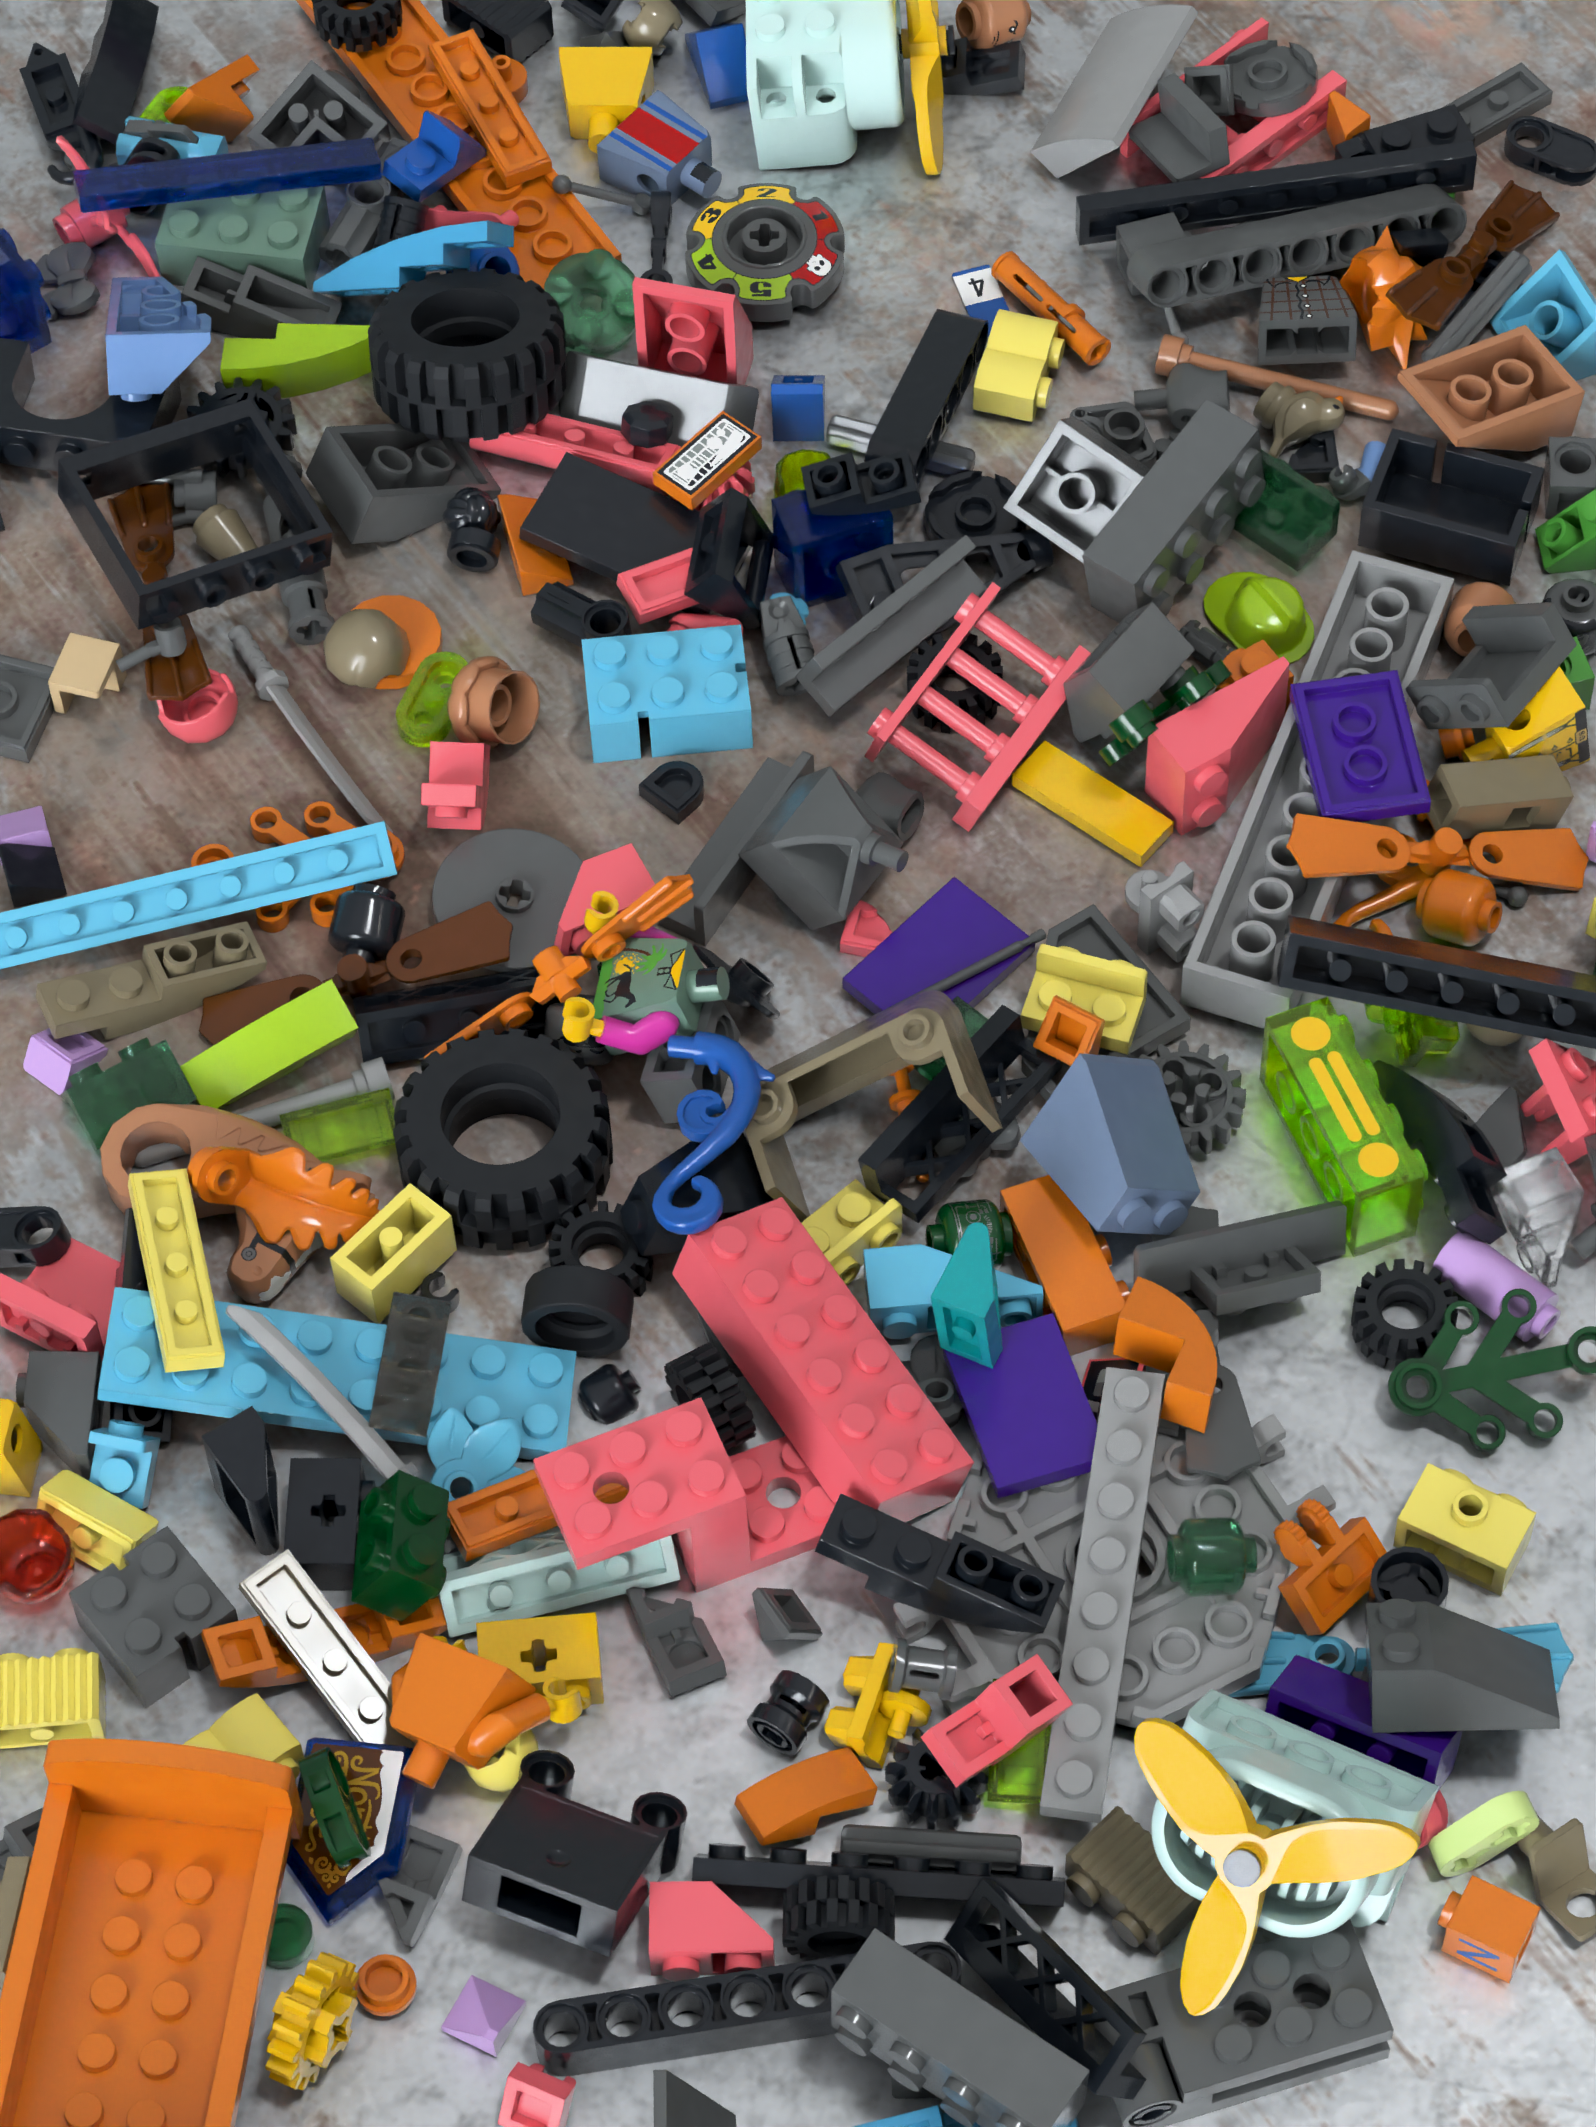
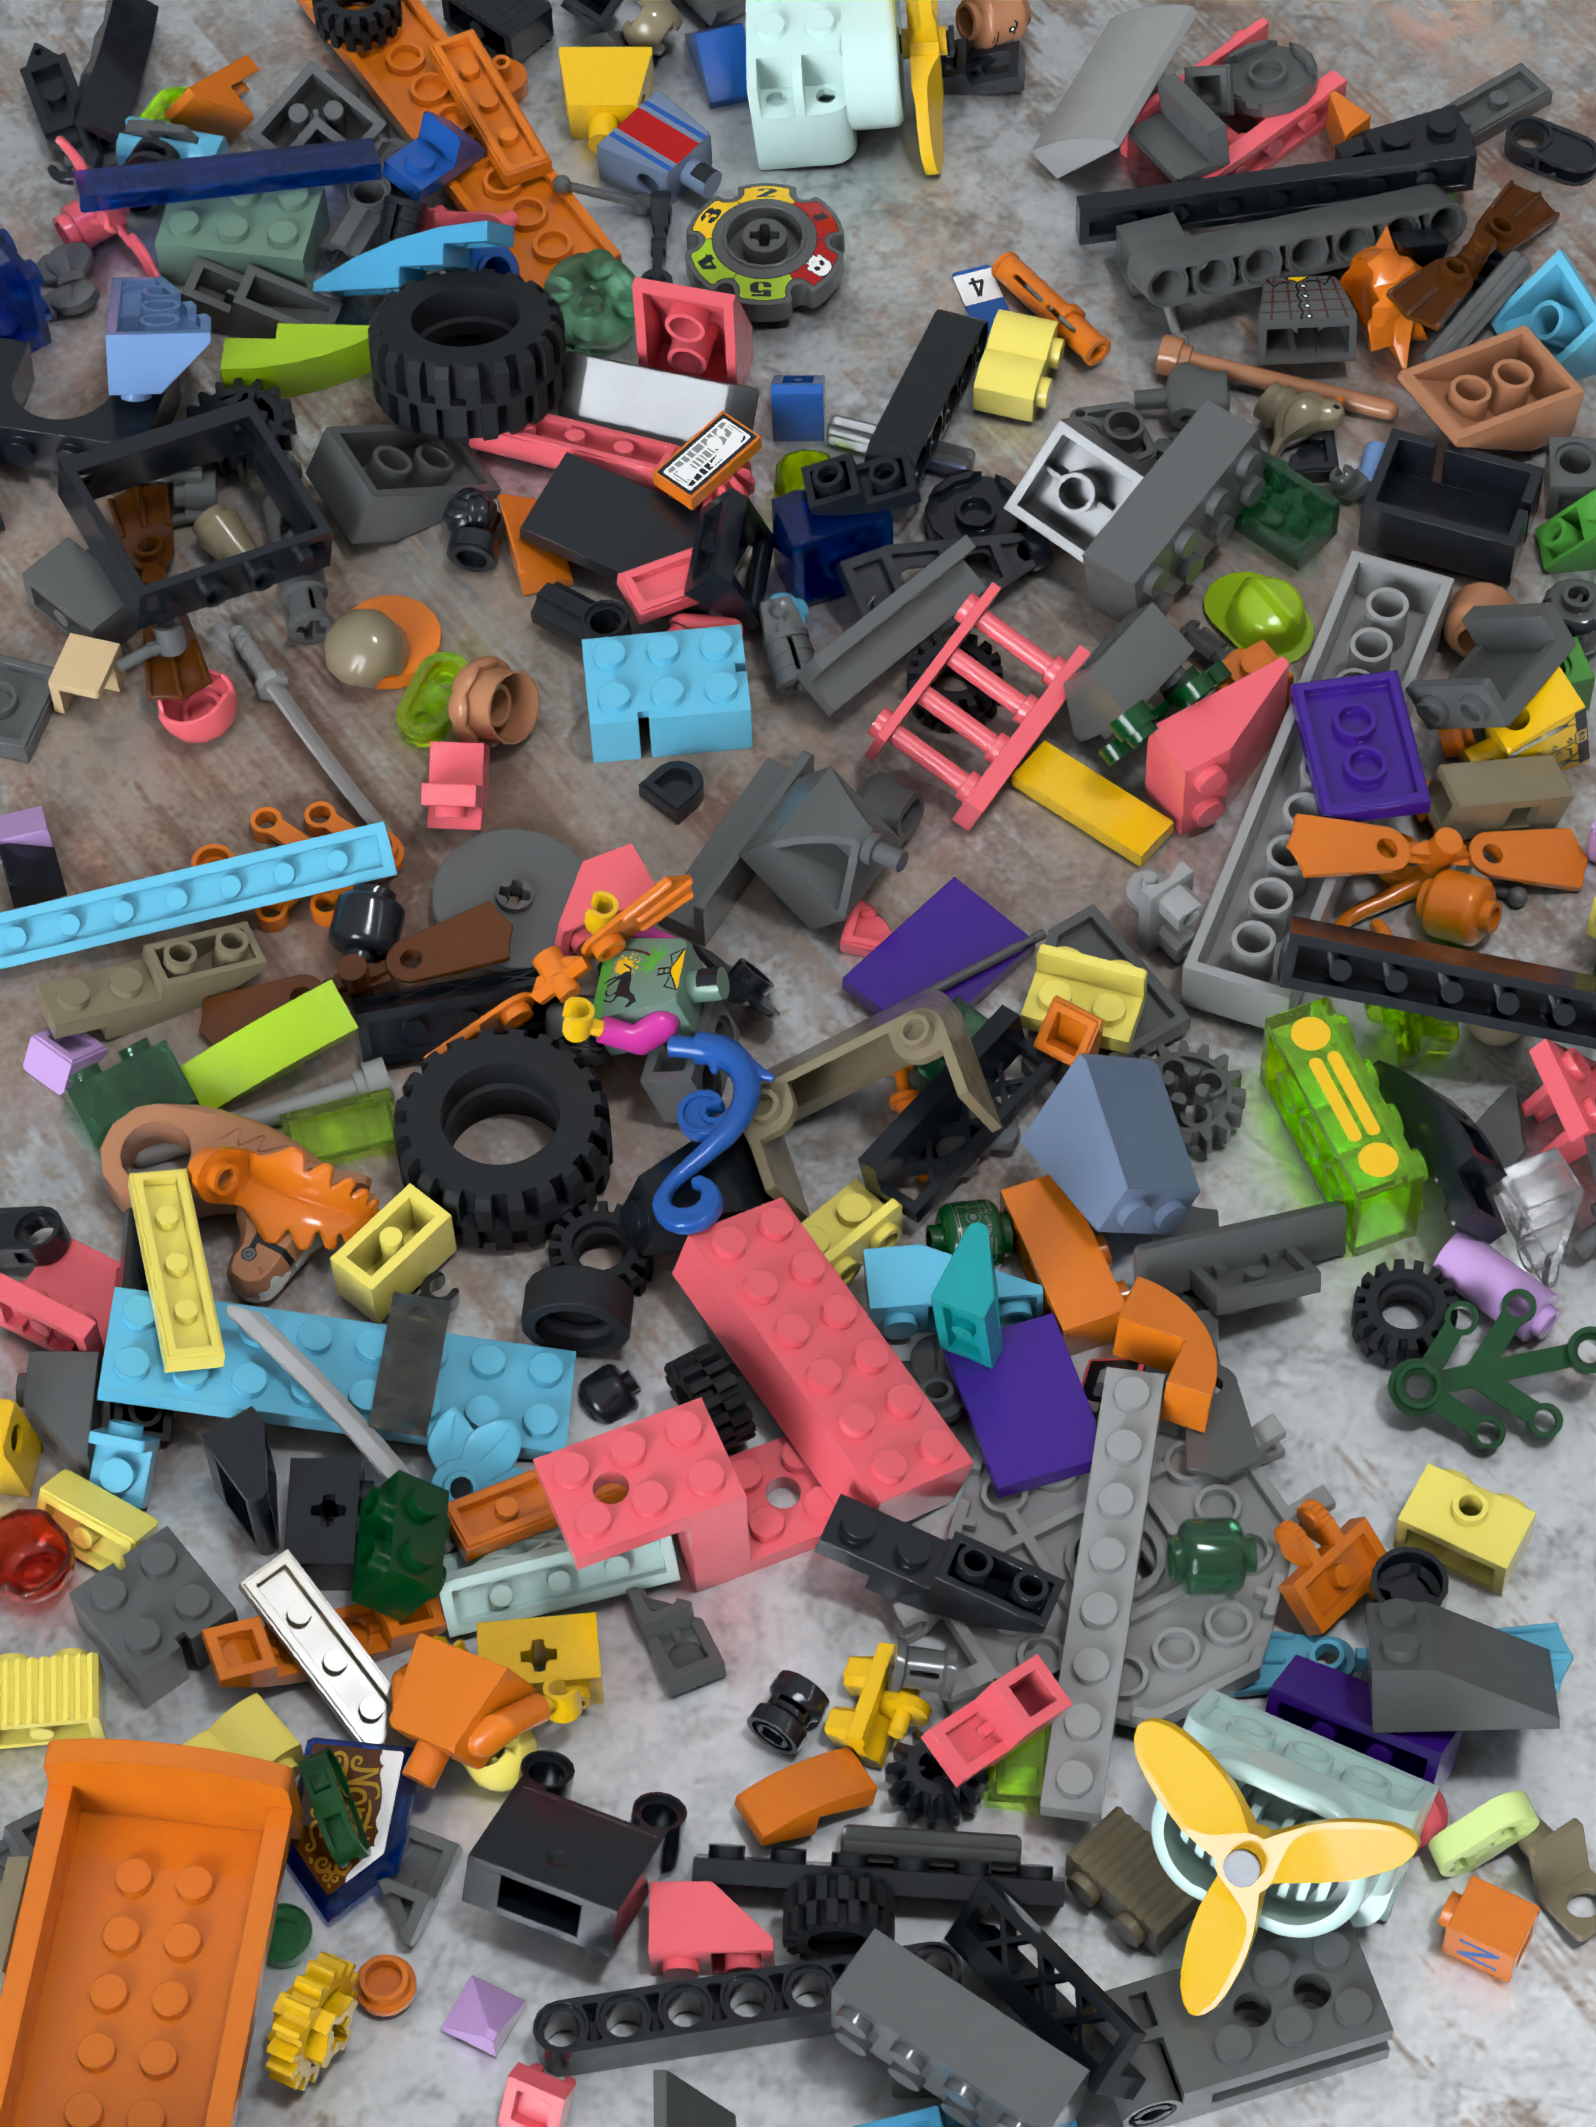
(76, 595): none -> dark grey brick
(647, 424): black tile -> none
(783, 1616): dark grey slope -> none

